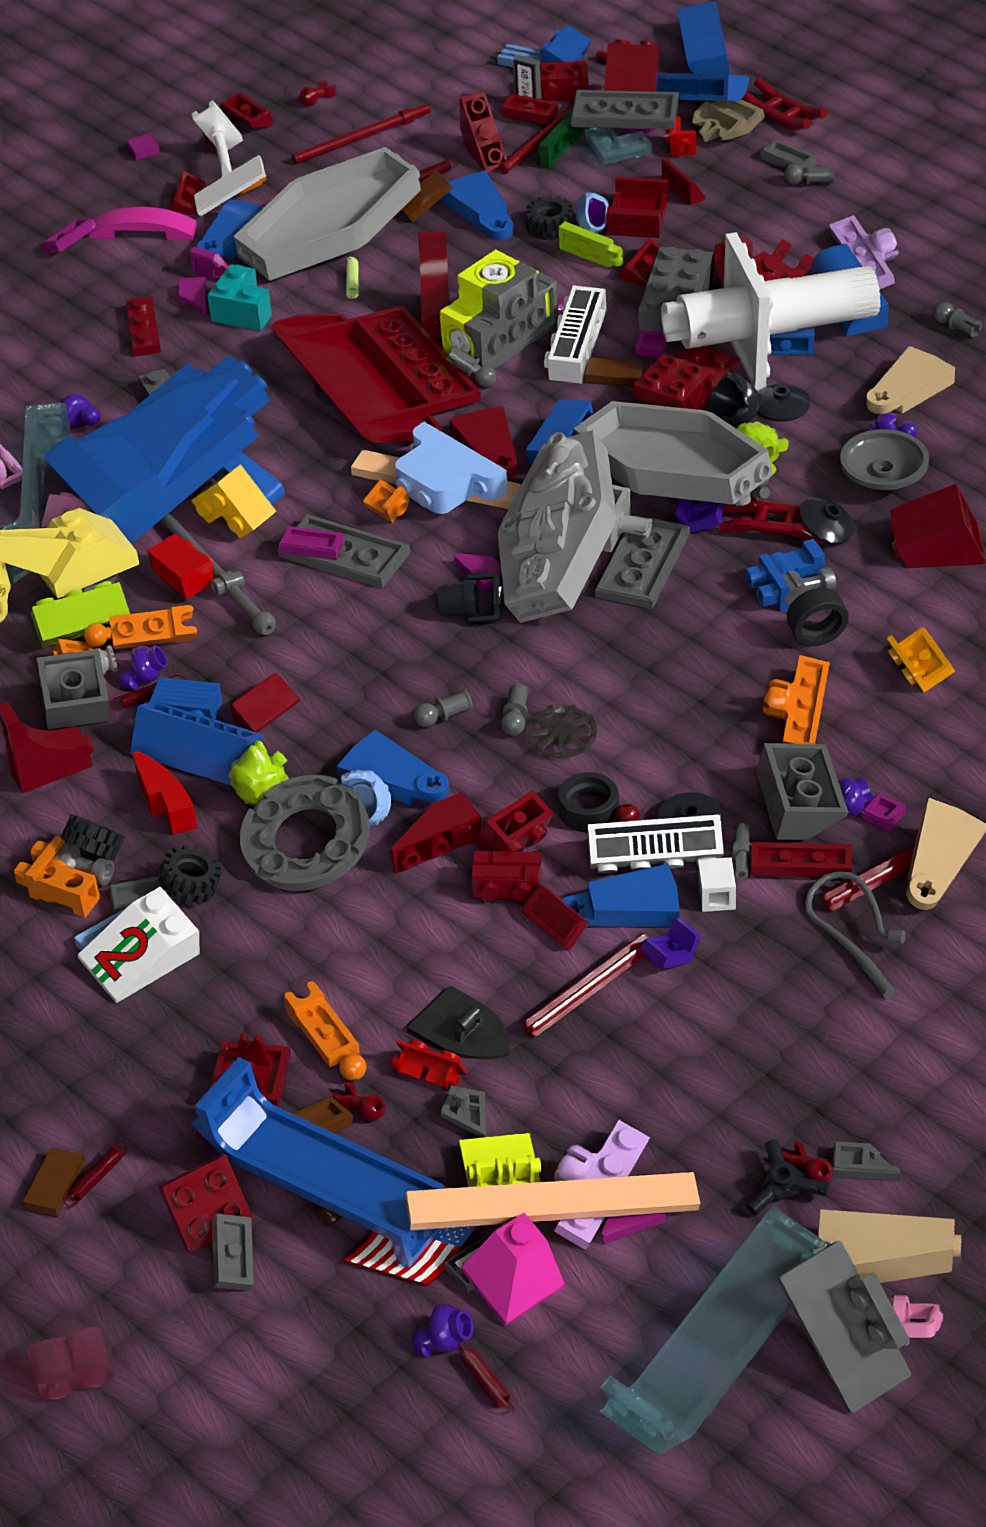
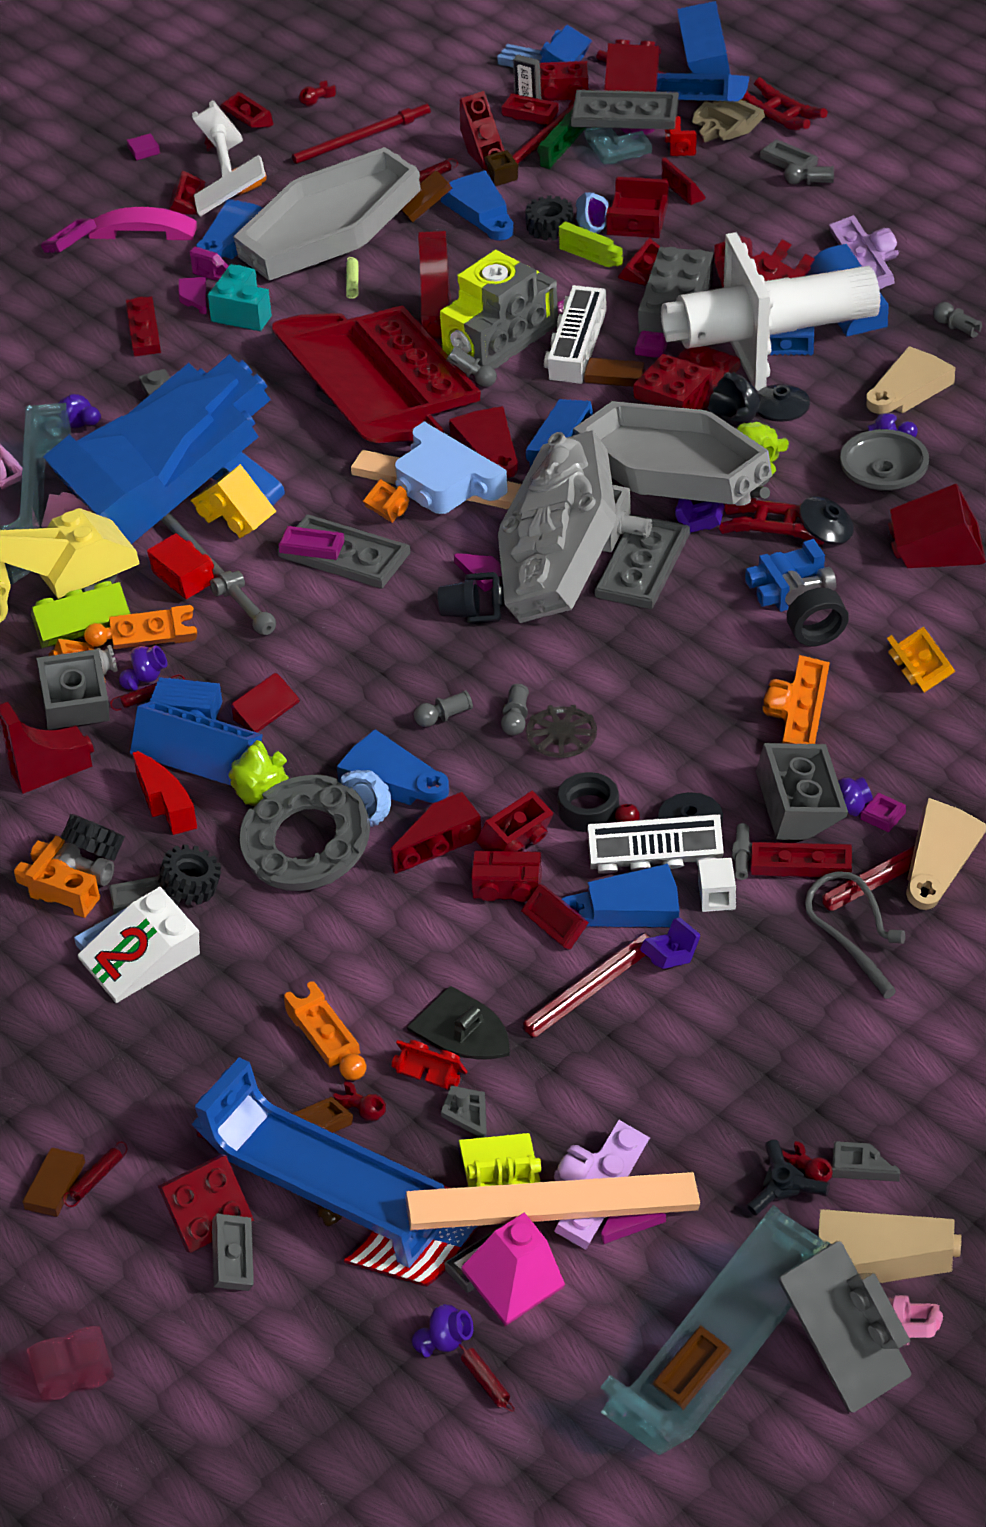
(267, 1062): dark red plate -> none
(502, 167): none -> dark brown slope
(691, 1367): none -> reddish brown tile

